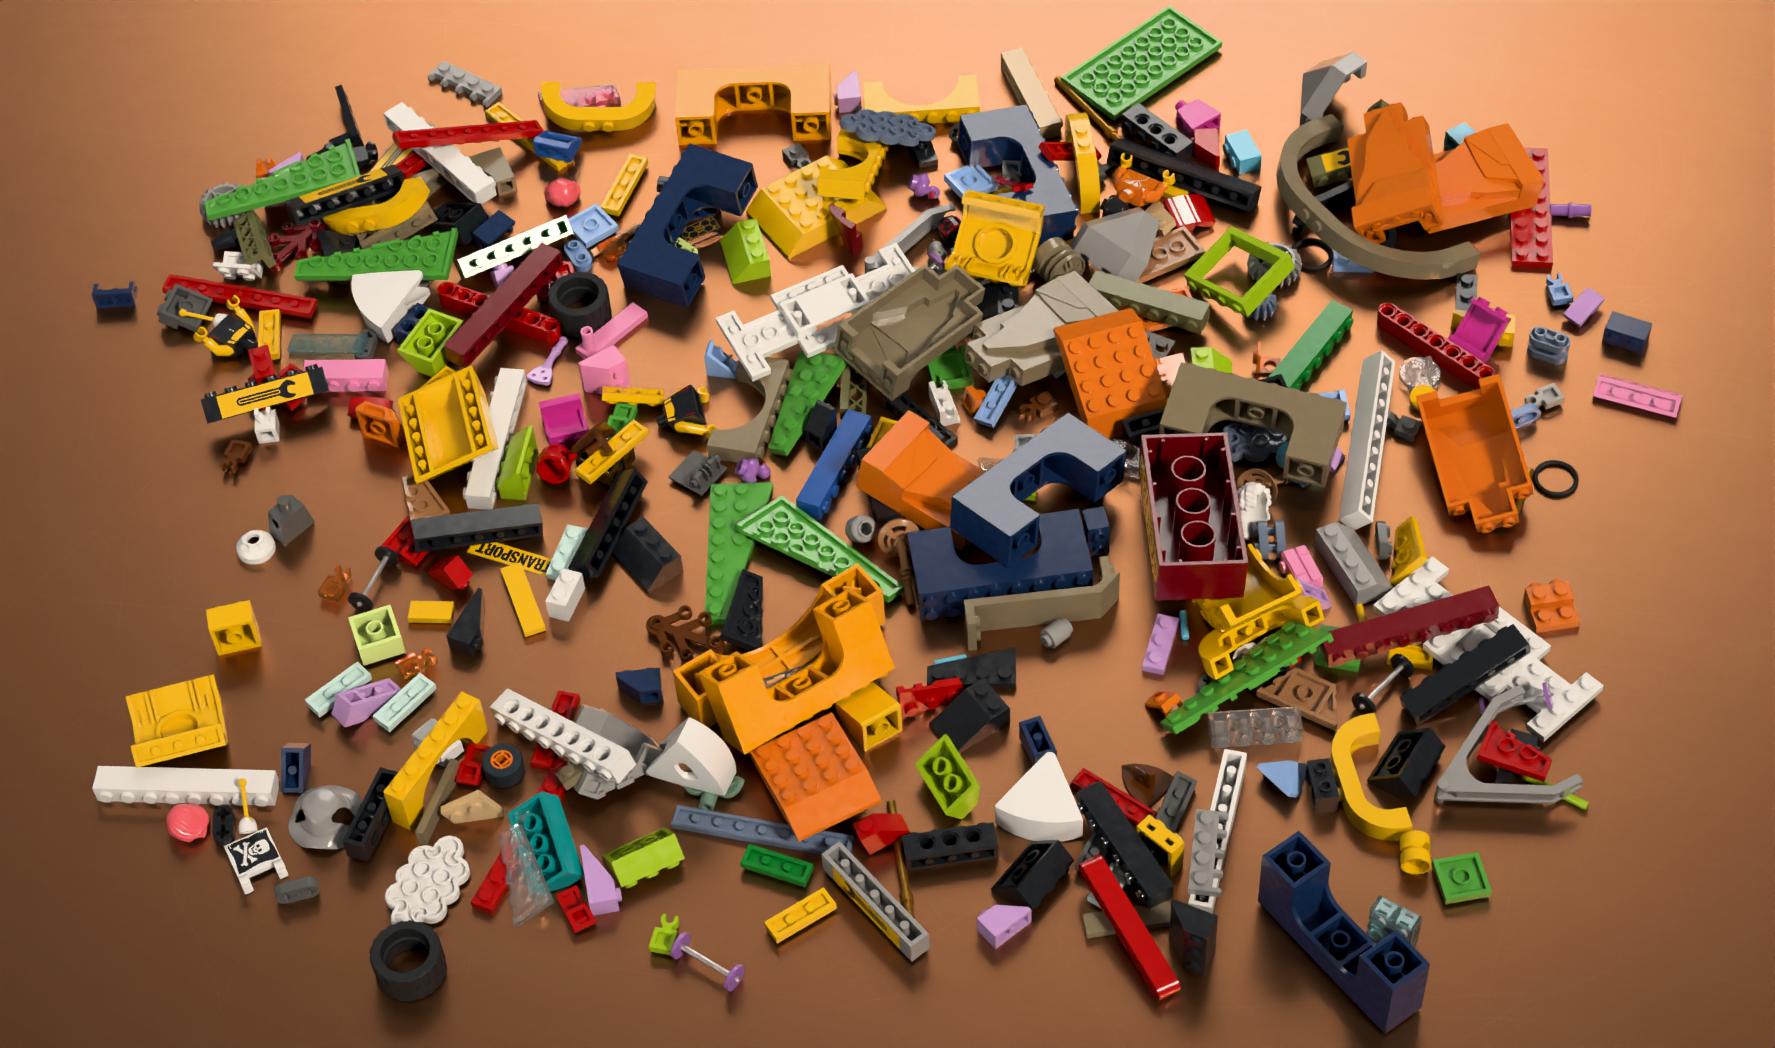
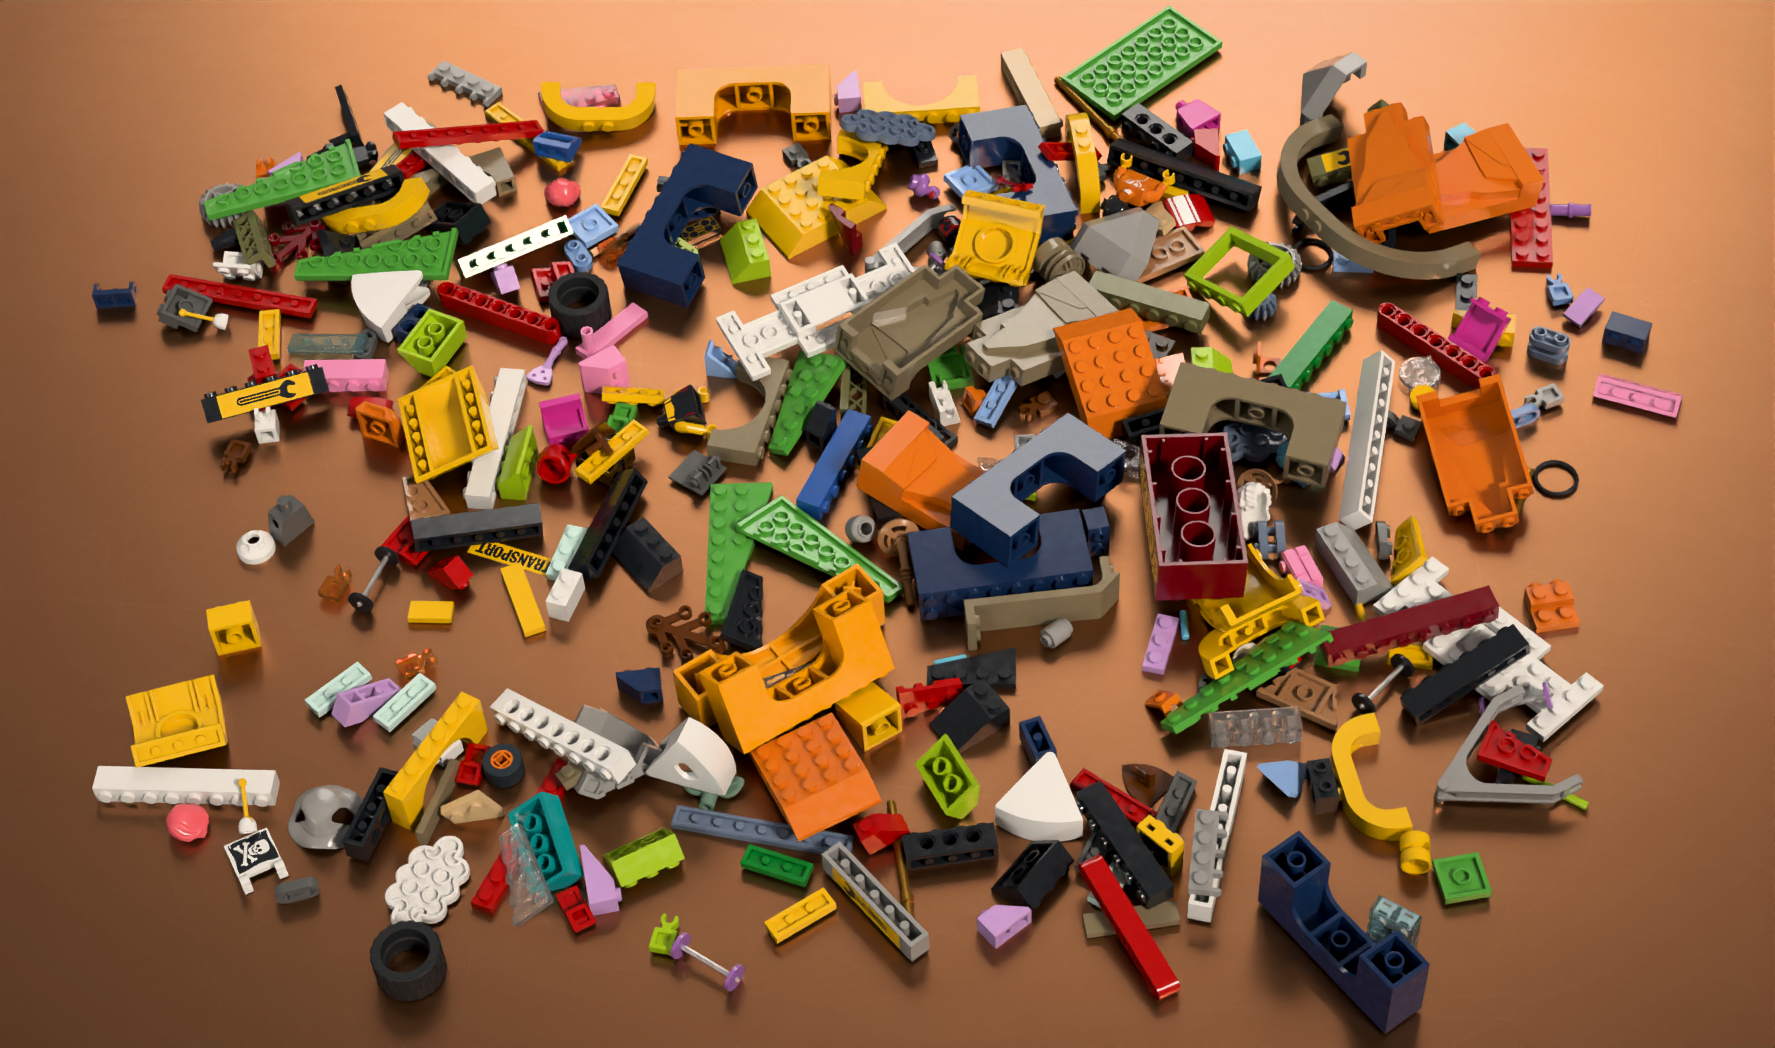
(219, 826): black beam -> none
(232, 335): torso -> none
(295, 766): dark blue slope -> none
(376, 635): yellowish green brick -> none
(468, 630): black slope -> none
(492, 229): dark blue hinge -> none
(503, 305): dark red brick -> none
(564, 705): red tile -> none
(750, 469): medium lavender animal -> none
(1192, 936): black slope -> none
(1407, 762): black slope -> none

